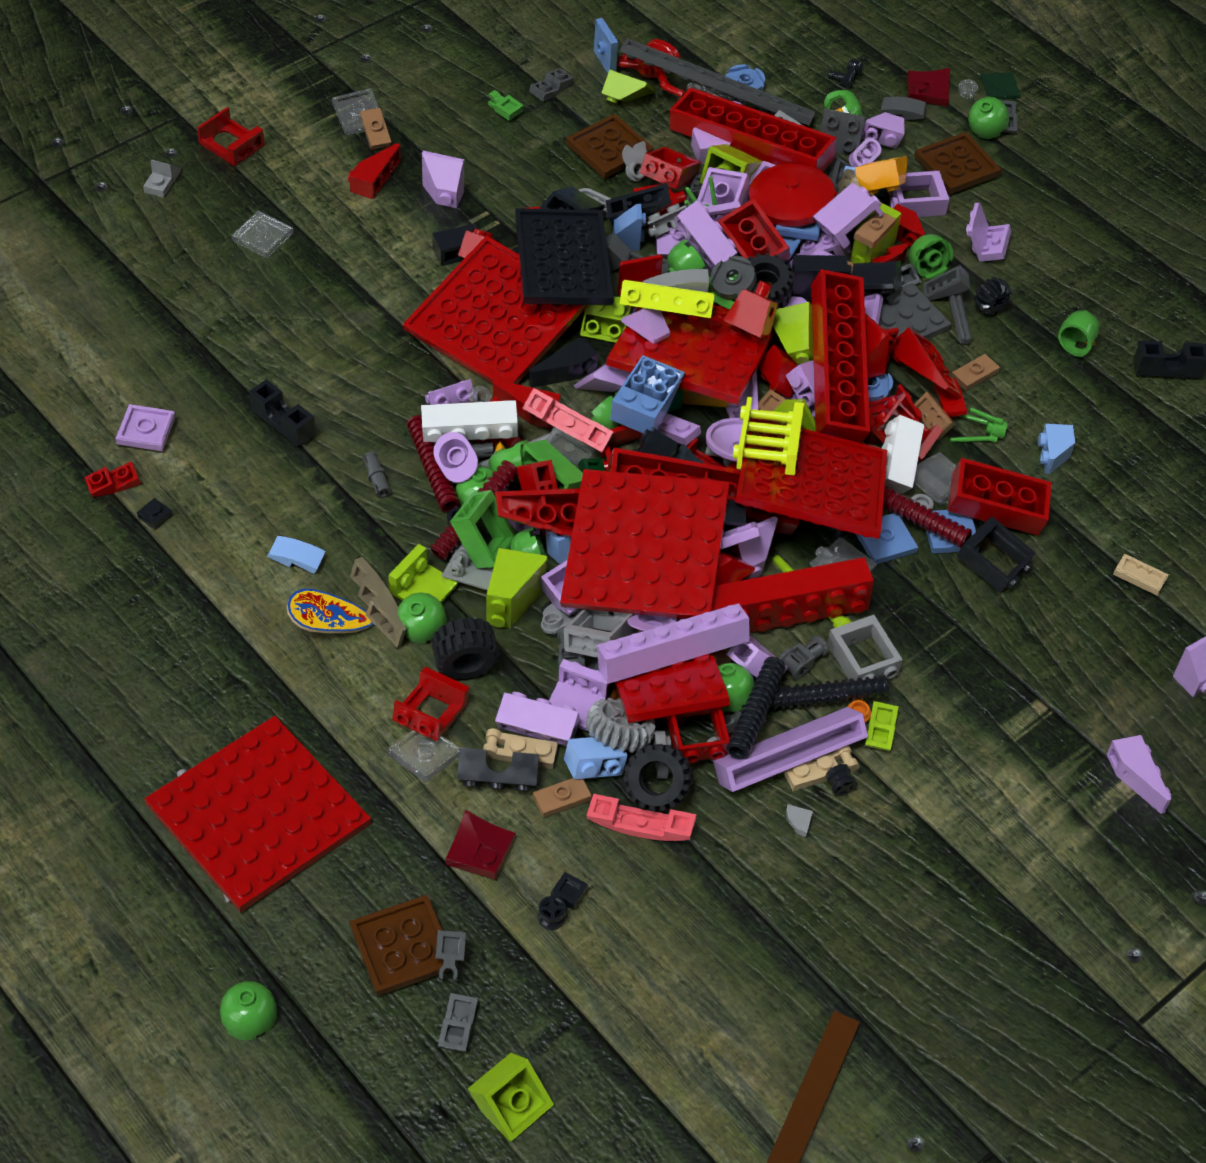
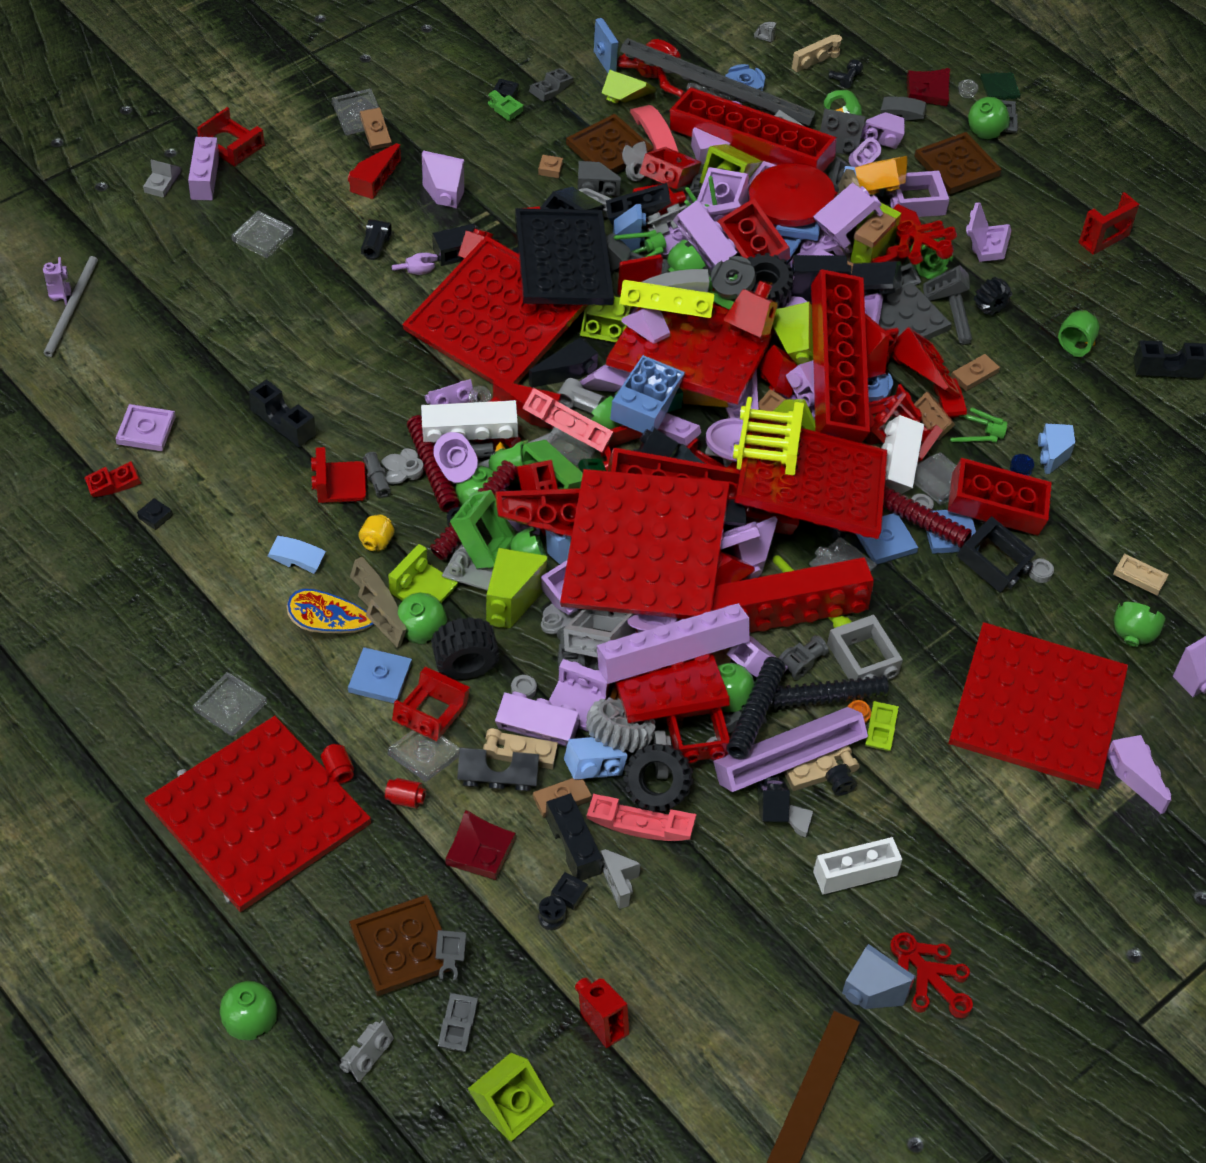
(55, 277): none -> lavender hinge
(70, 307): none -> light grey piece
(203, 168): none -> lavender brick
(229, 704): none -> clear plate
(337, 479): none -> red bracket
(337, 763): none -> red brick
(374, 1042): none -> light grey hinge
(376, 235): none -> black piece
(376, 532): none -> yellow head
(380, 675): none -> medium blue plate
(403, 466): none -> light grey plate
(405, 792): none -> red brick
(418, 263): none -> lavender hand
(506, 88): none -> black plate
(525, 685): none -> light grey tile
(550, 166): none -> medium nougat plate
(568, 824): none -> black arch
(575, 395): none -> light grey piece
(598, 178): none -> dark grey slope
(603, 1010): none -> red torso
(618, 872): none -> light grey slope
(654, 127): none -> coral slope
(655, 242): none -> bright green plant
(766, 31): none -> light grey tile
(773, 799): none -> black slope
(816, 52): none -> tan plate
(857, 865): none -> white brick
(877, 981): none -> sand blue slope
(908, 230): none -> red plant
(930, 973): none -> red plant
(1022, 464): none -> clear blue tile
(1039, 705): none -> red plate
(1041, 570): none -> light grey tile
(1096, 225): none -> red panel
(1137, 624): none -> bright green cylinder

